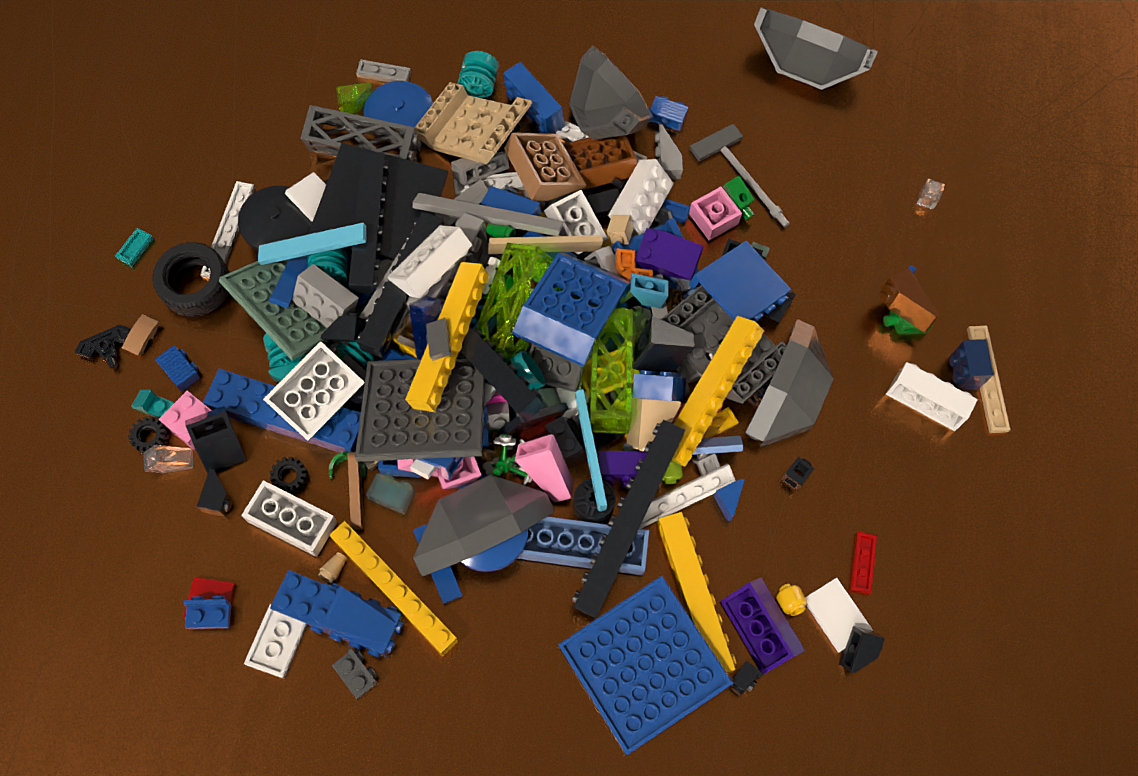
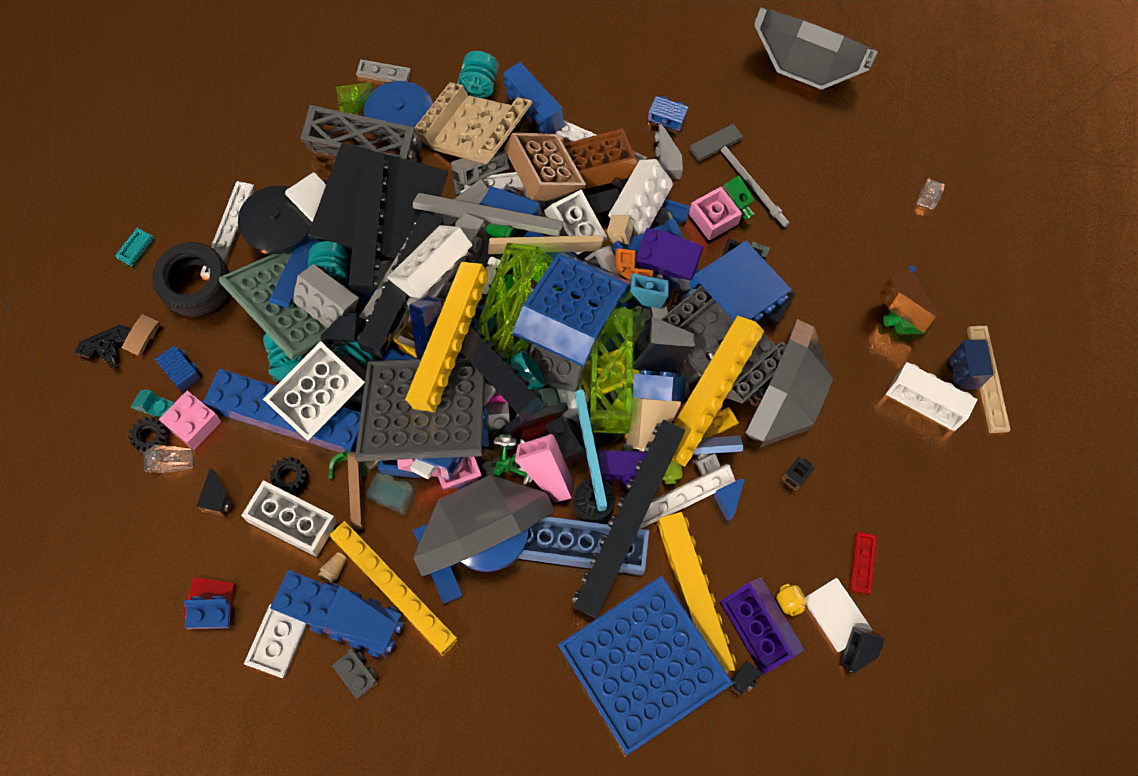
(215, 439): black slope -> none
(312, 243): medium azure tile -> none
(438, 339): dark grey tile -> none
(605, 99): dark grey panel -> none

